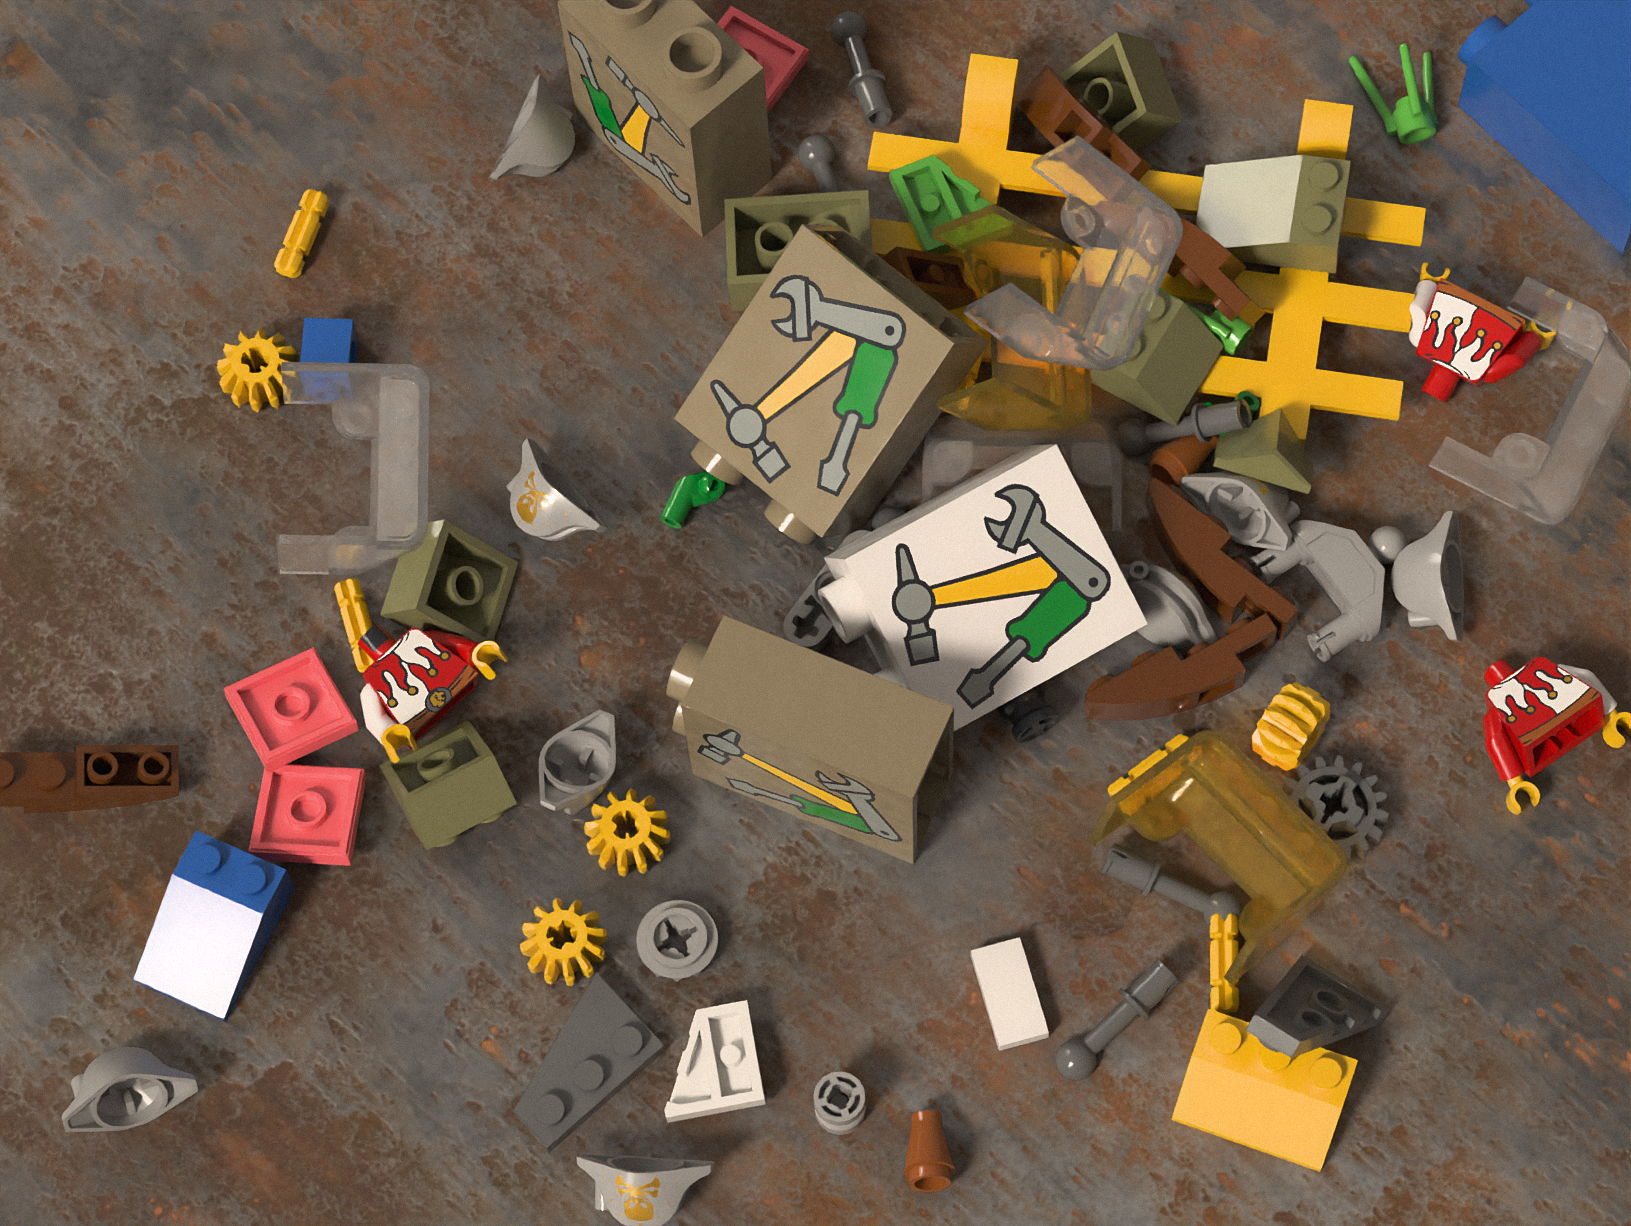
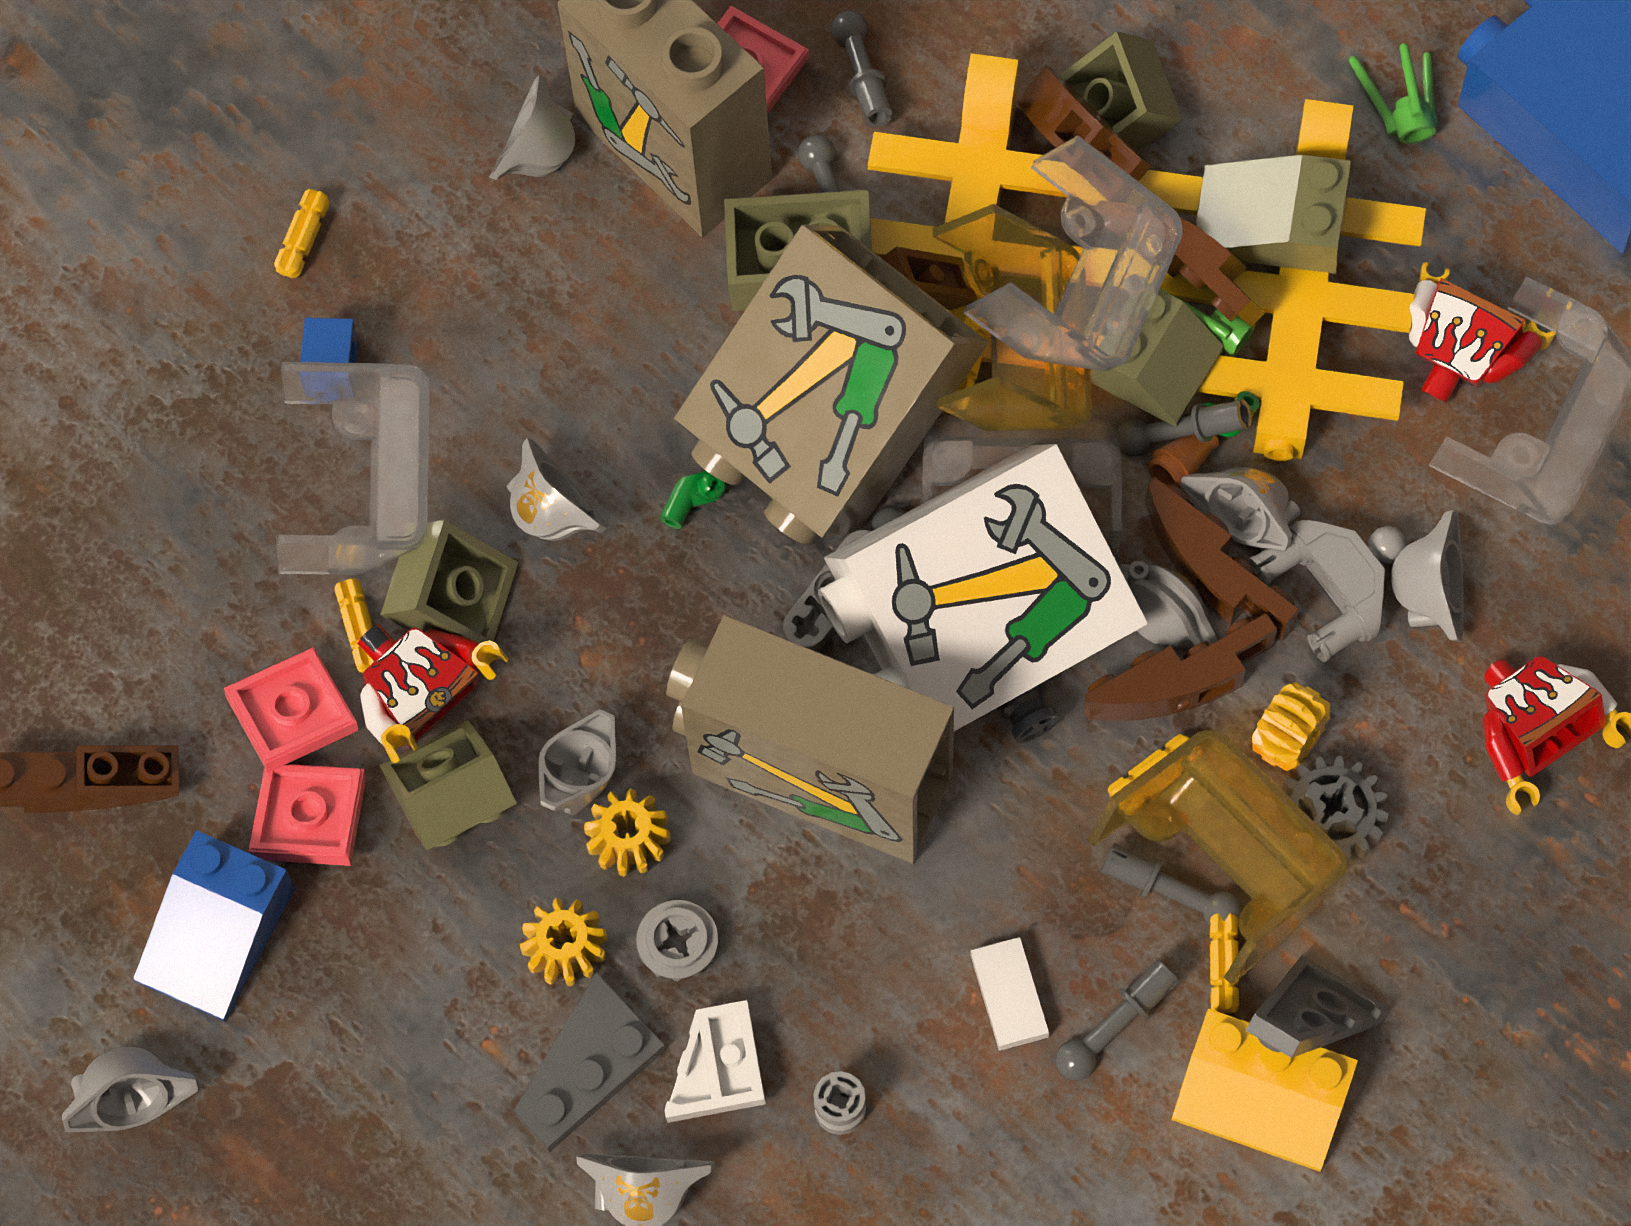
(245, 359): yellow gear -> none
(928, 1153): dark orange cone -> none
(932, 198): bright green wing -> none
(1267, 453): olive slope -> none

